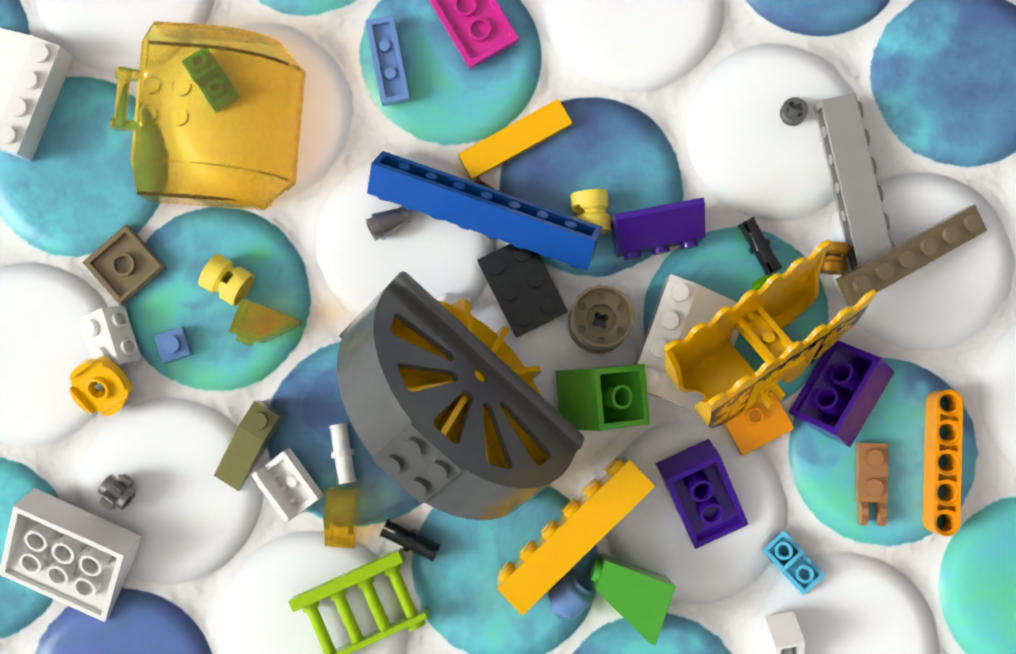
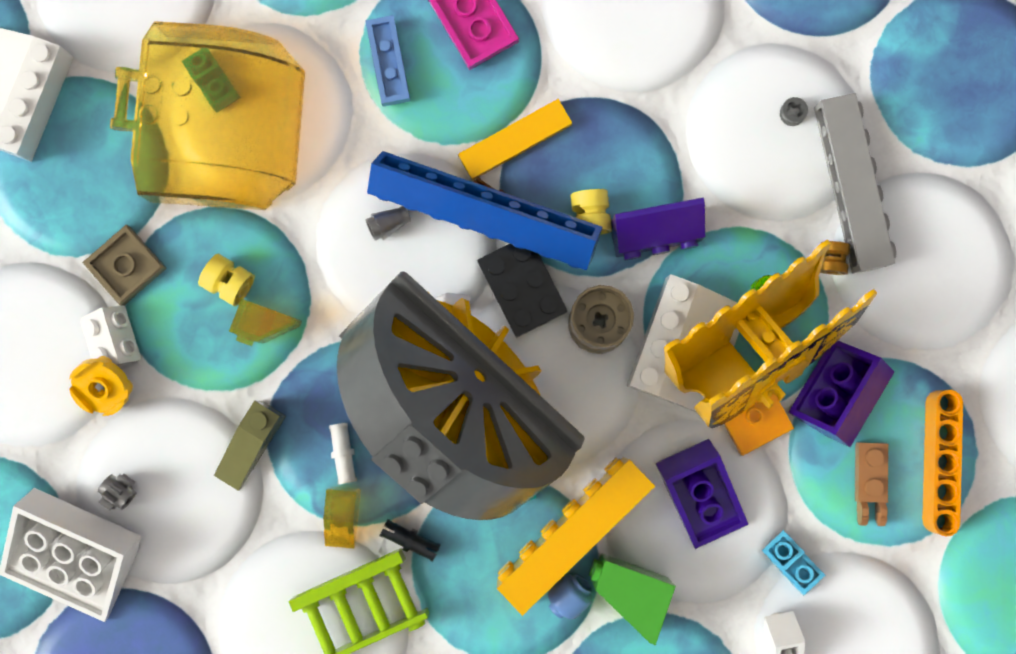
(173, 345): medium blue plate -> none
(287, 485): white bracket -> none
(603, 397): bright green slope -> none
(759, 246): black pin -> none
(911, 254): dark tan plate -> none

